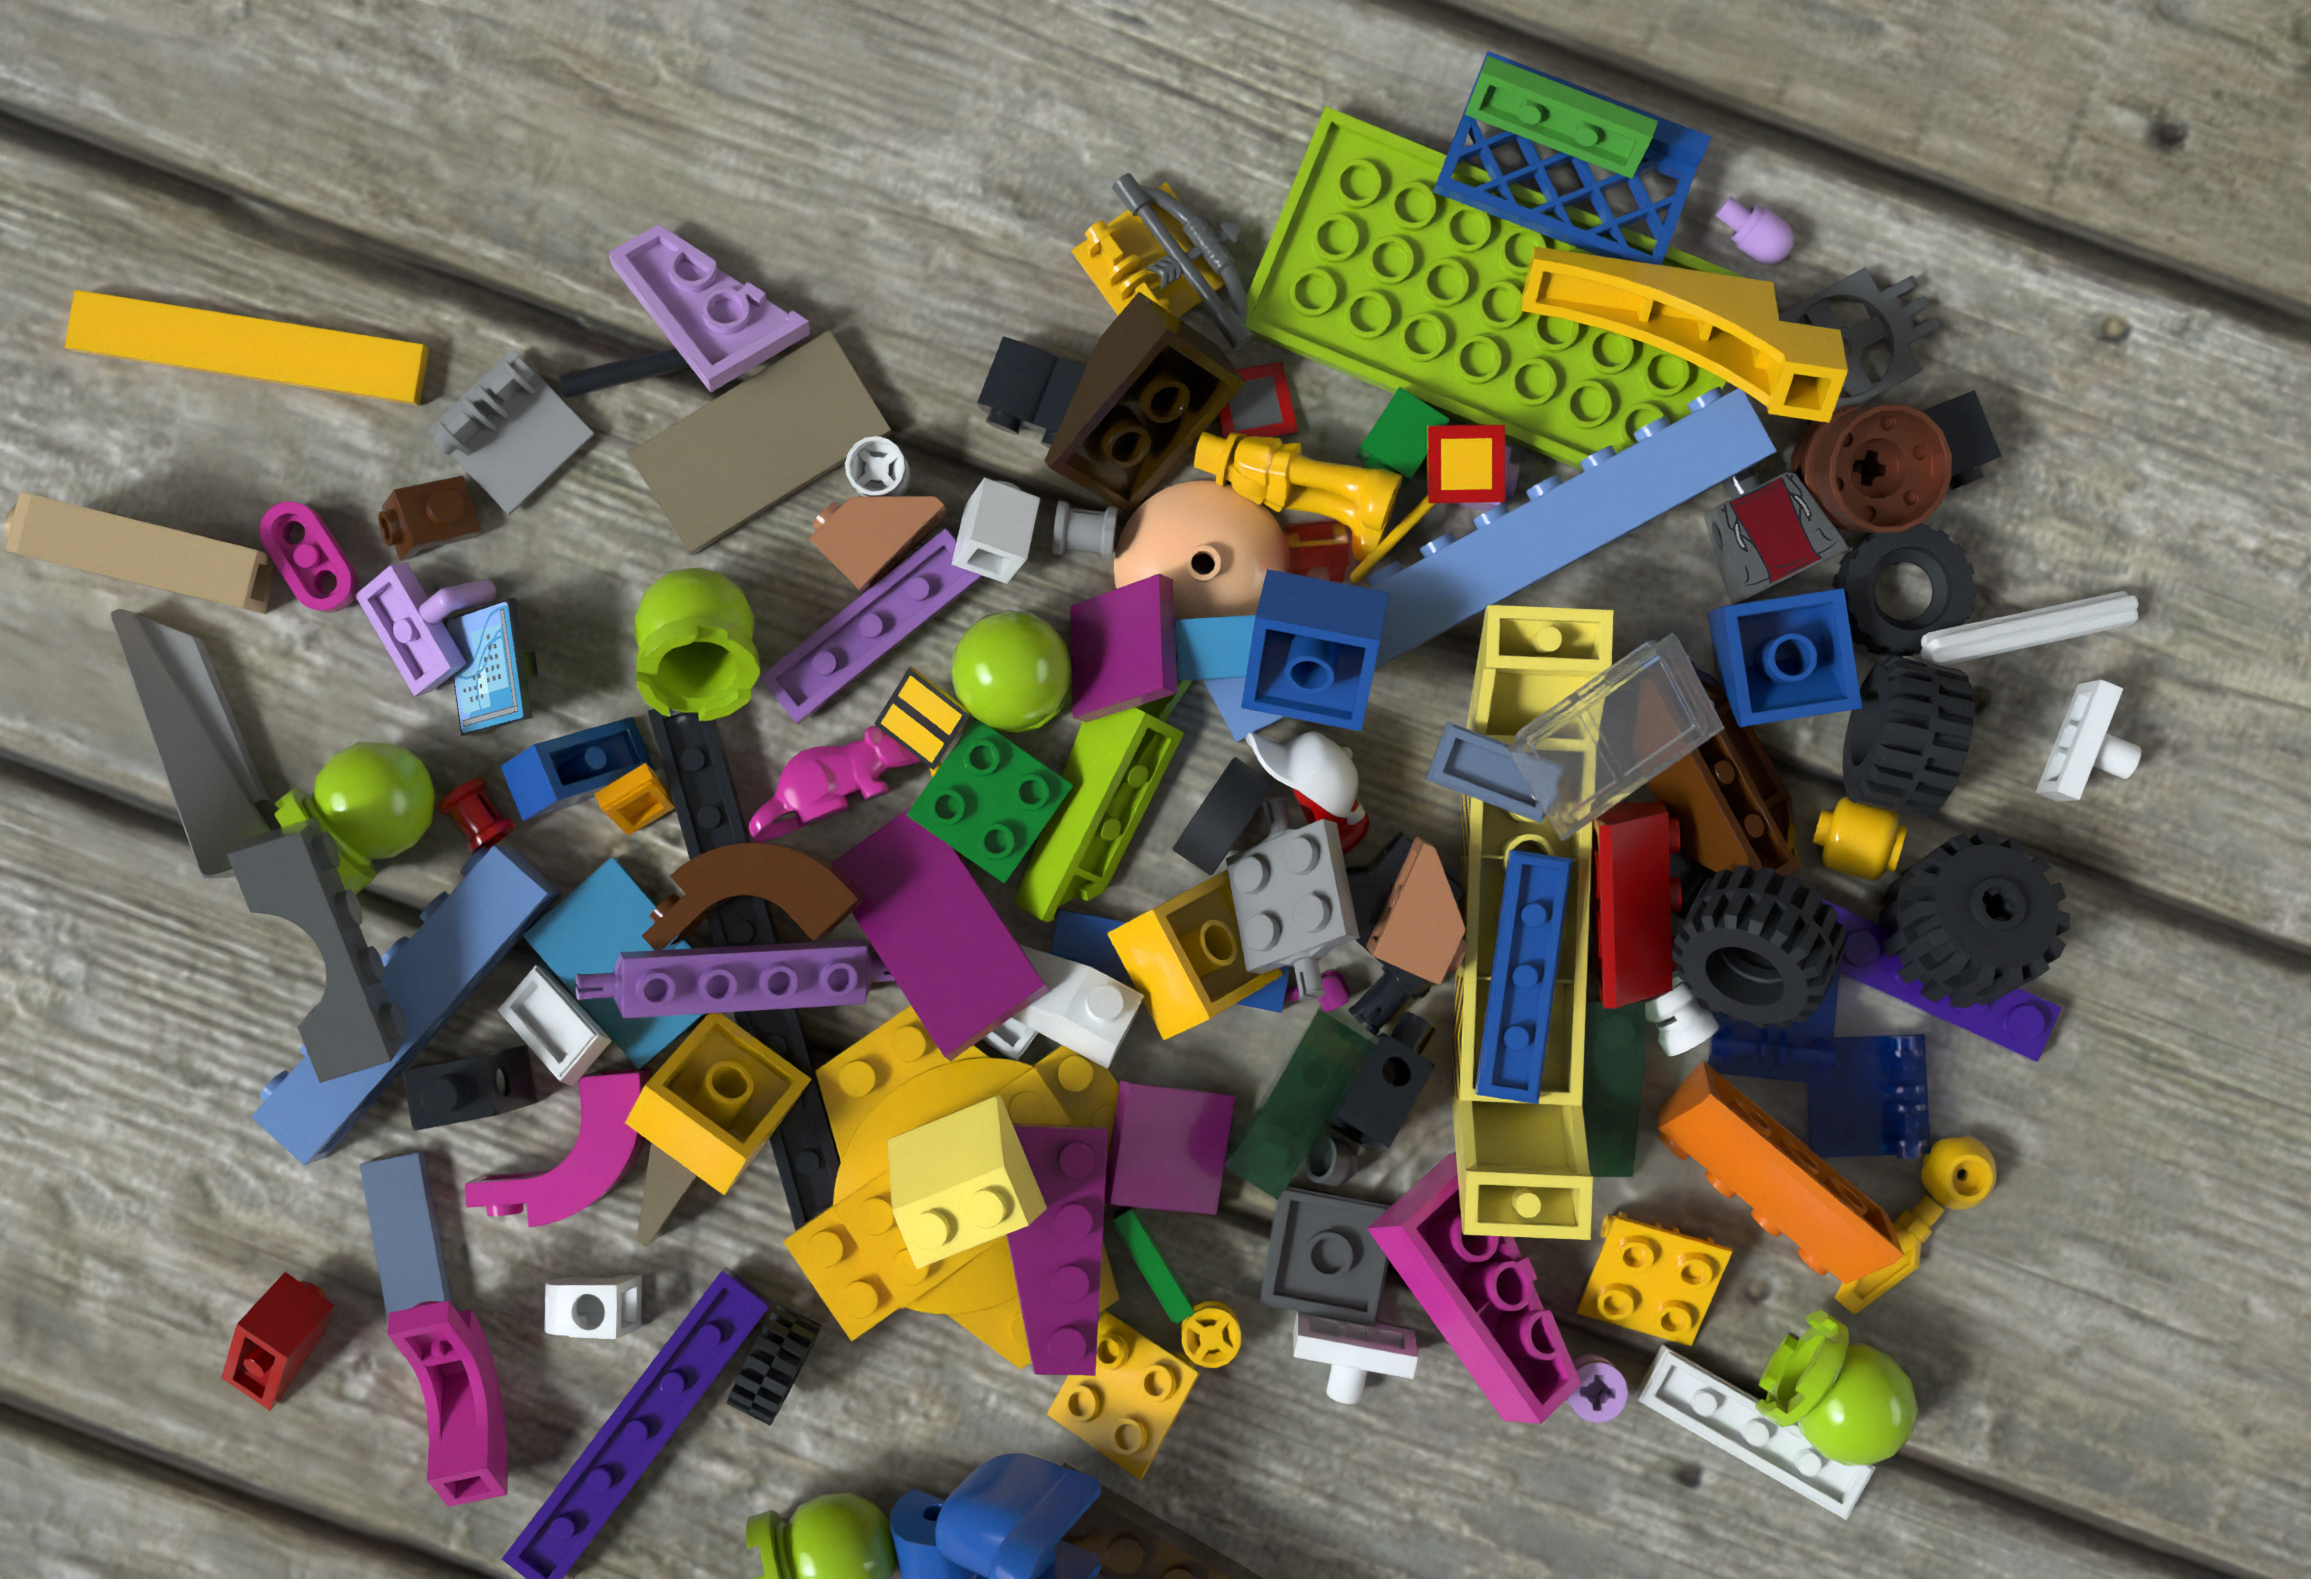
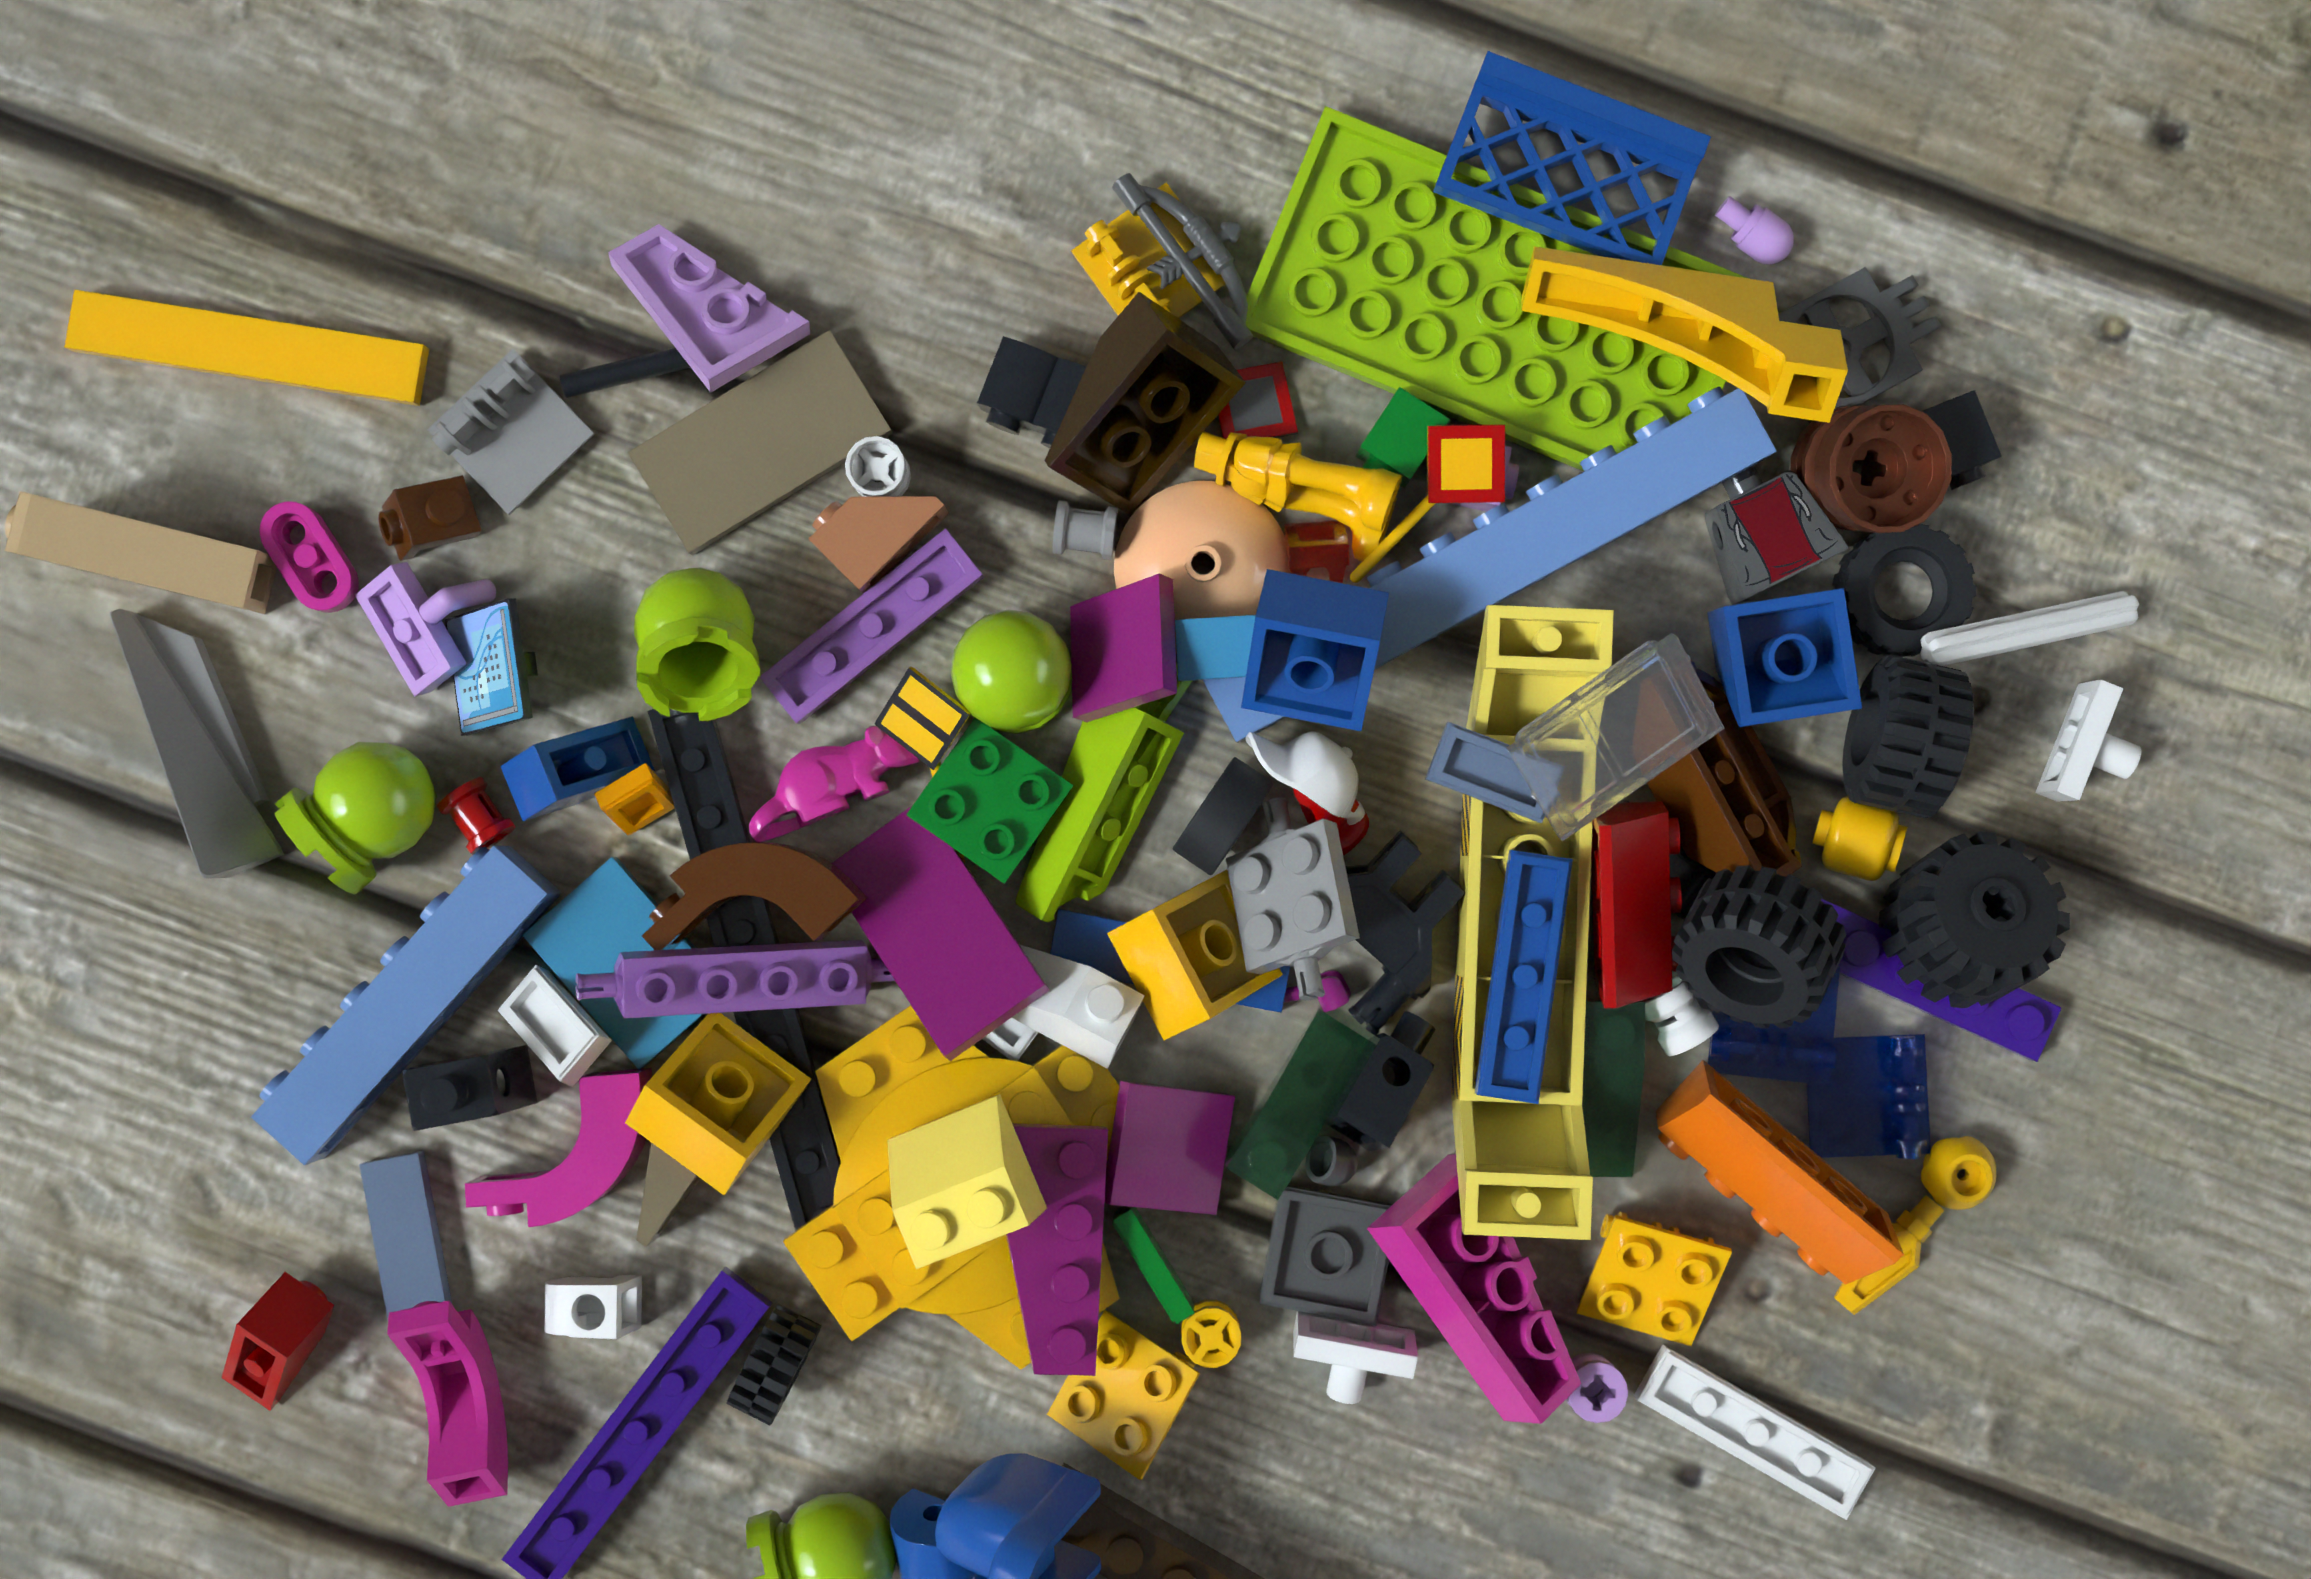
(297, 879): dark grey arch -> none
(996, 530): white brick -> none
(1420, 919): nougat slope -> none
(1561, 117): bright green plate -> none
(1841, 1394): lime tile -> none

